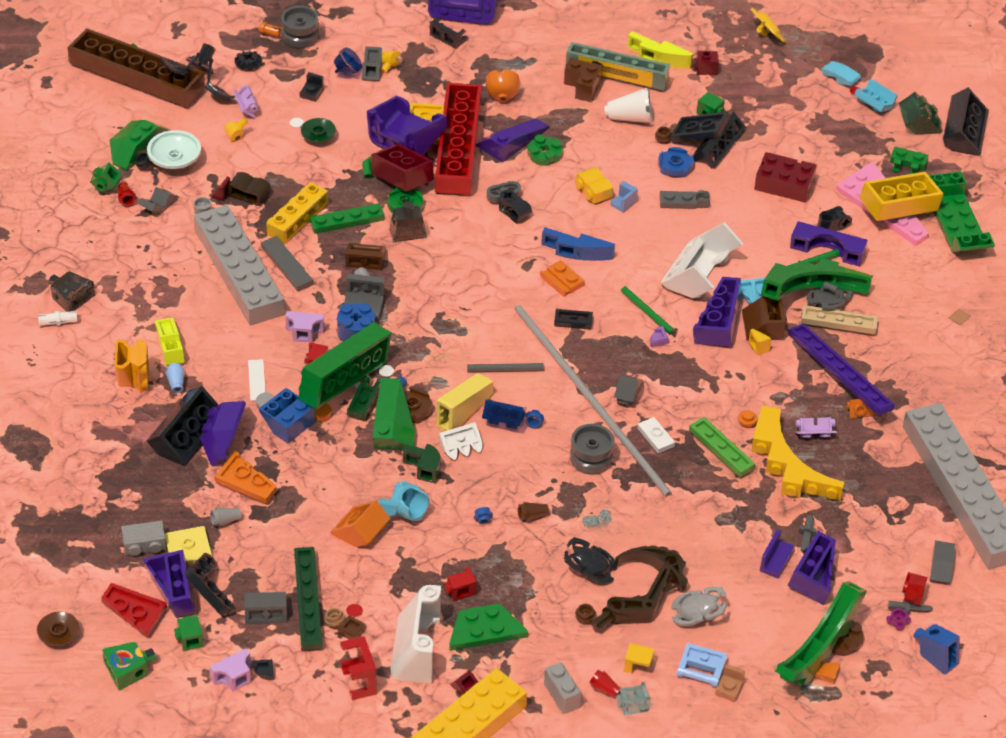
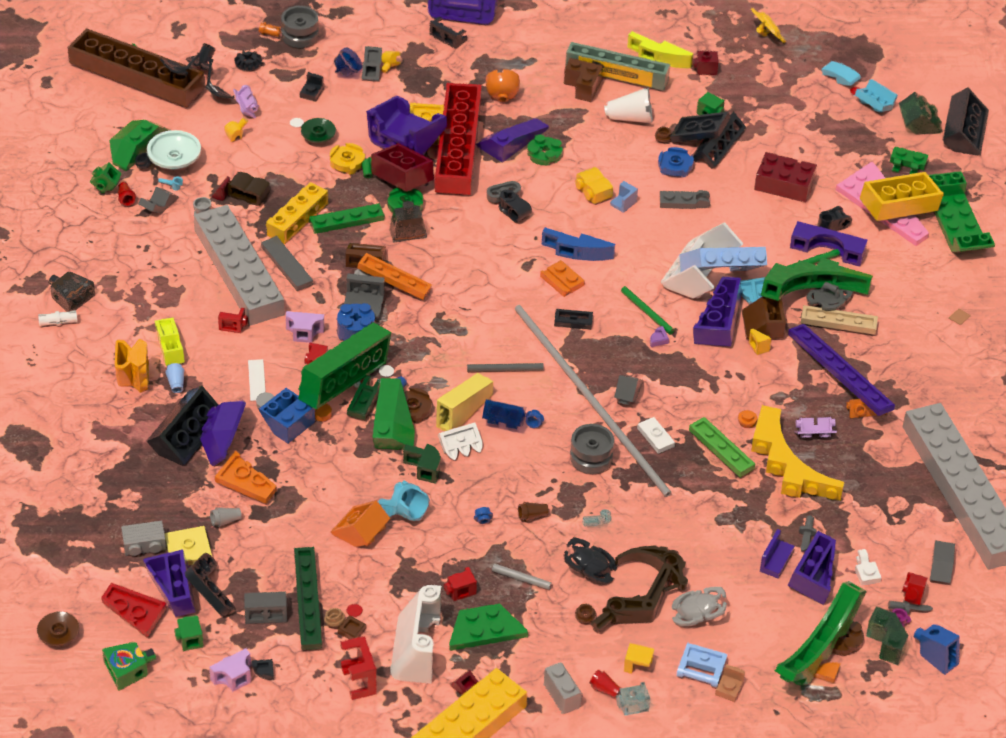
(176, 183): none -> medium azure hand
(232, 322): none -> red bracket
(339, 158): none -> yellow plate
(394, 276): none -> orange plate
(521, 576): none -> light grey bar
(734, 257): none -> light blue arch
(866, 572): none -> white plate
(888, 629): none -> clear green brick

